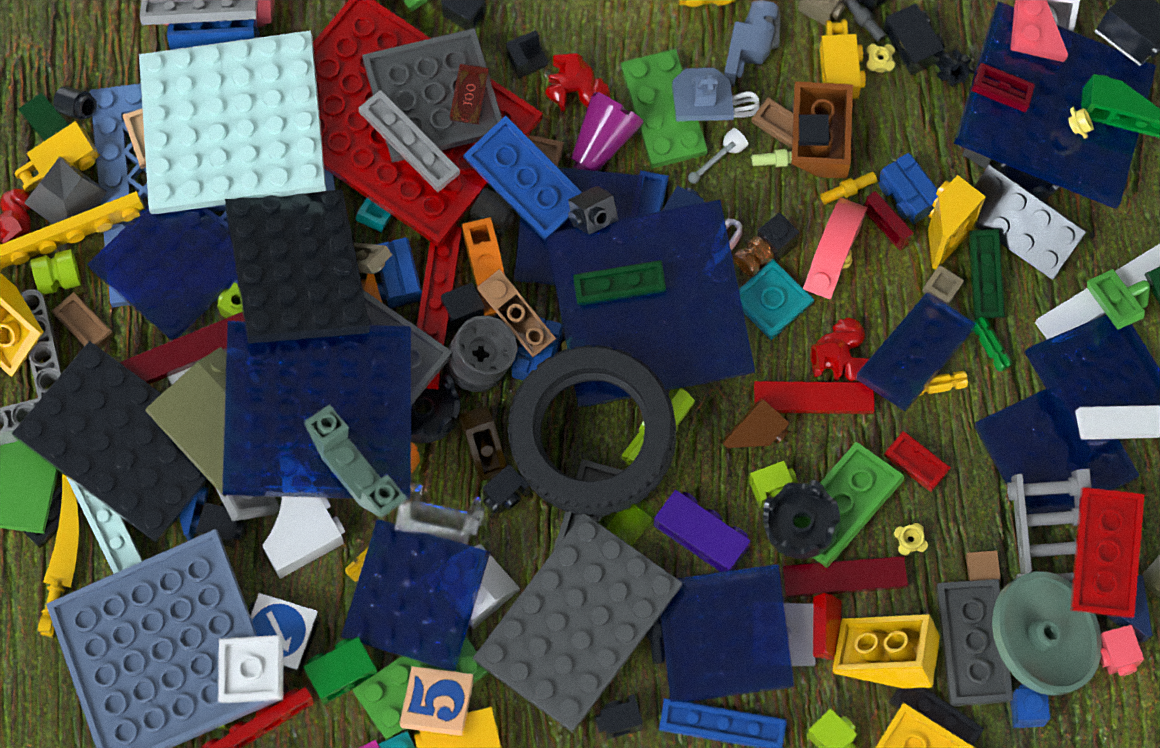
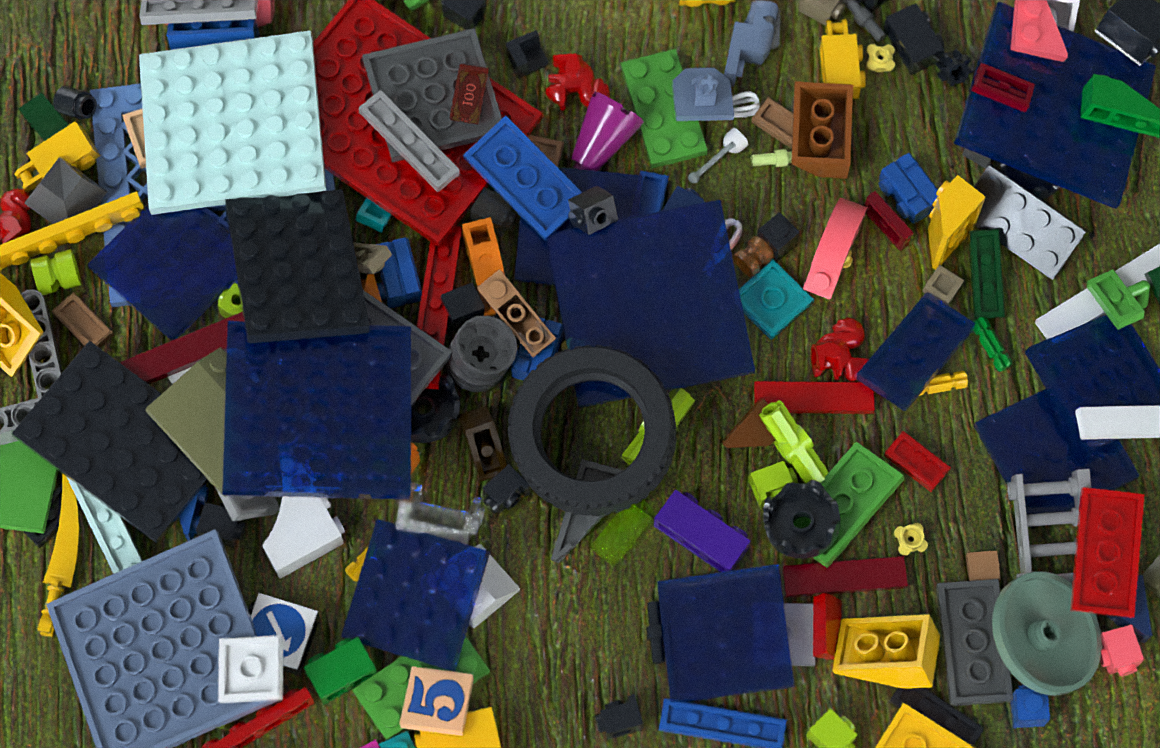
(349, 466): sand green slope -> none
(577, 622): dark grey plate -> none
(619, 283): dark green tile -> none
(793, 442): none -> lime piece
(813, 130): black tile -> none
(848, 188): yellow bar -> none
(1080, 122): light yellow plate -> none

